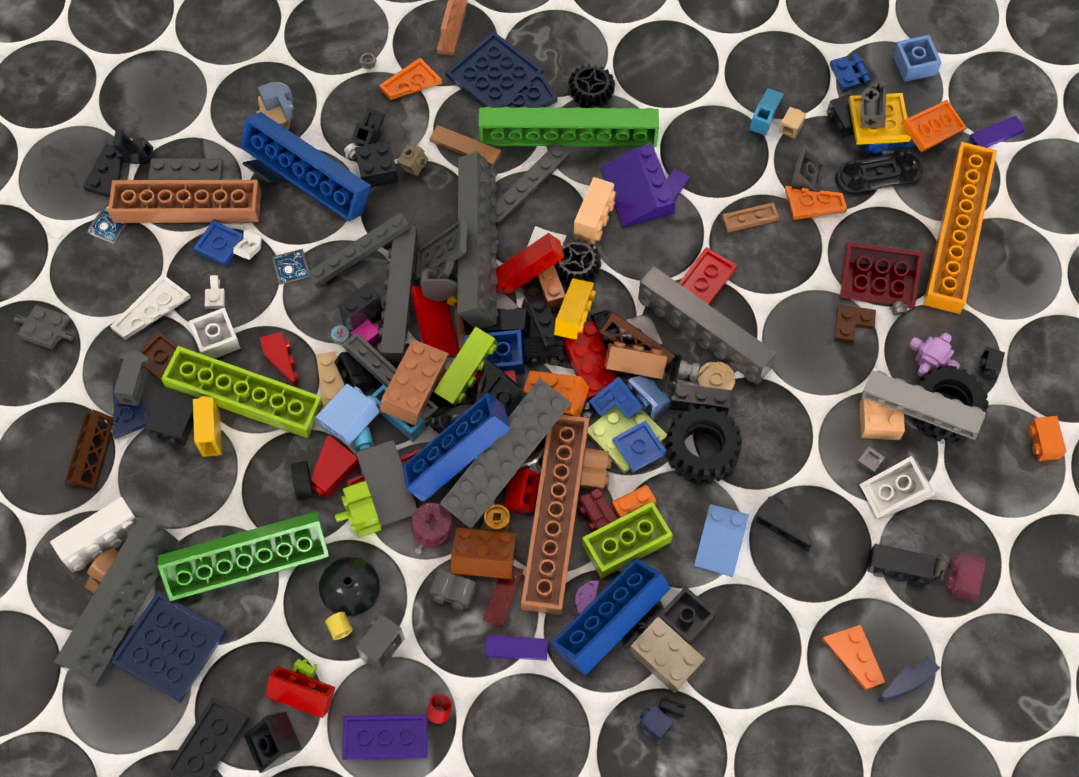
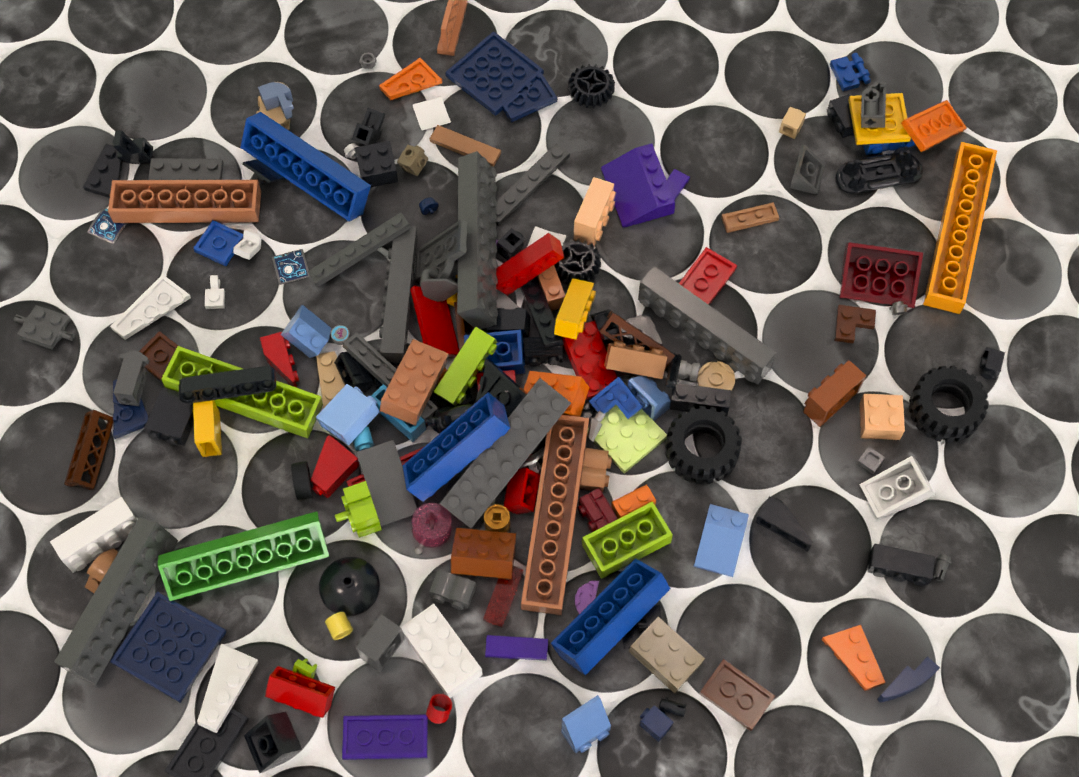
(214, 334): white brick -> none
(225, 685): none -> white wing
(227, 384): none -> black beam
(307, 332): none -> medium blue slope
(361, 306): black brick -> none
(369, 332): dark pink brick -> none
(428, 205): none -> dark blue piece
(431, 113): none -> white sticker
(441, 651): none -> white brick
(505, 247): none -> black brick
(568, 126): bright green brick -> none
(586, 725): none -> medium blue slope
(595, 425): none -> light grey bar
(639, 446): blue plate -> none
(688, 615): black brick -> none
(737, 695): none -> reddish brown plate
(766, 111): dark azure slope -> none
(814, 204): orange wing -> none
(833, 392): none -> dark orange brick
(916, 58): medium blue brick -> none
(923, 404): light grey brick -> none
(933, 353): lavender piece -> none
(967, 576): clear pink brick -> none
(997, 132): dark purple tile -> none
(1047, 438): orange brick -> none

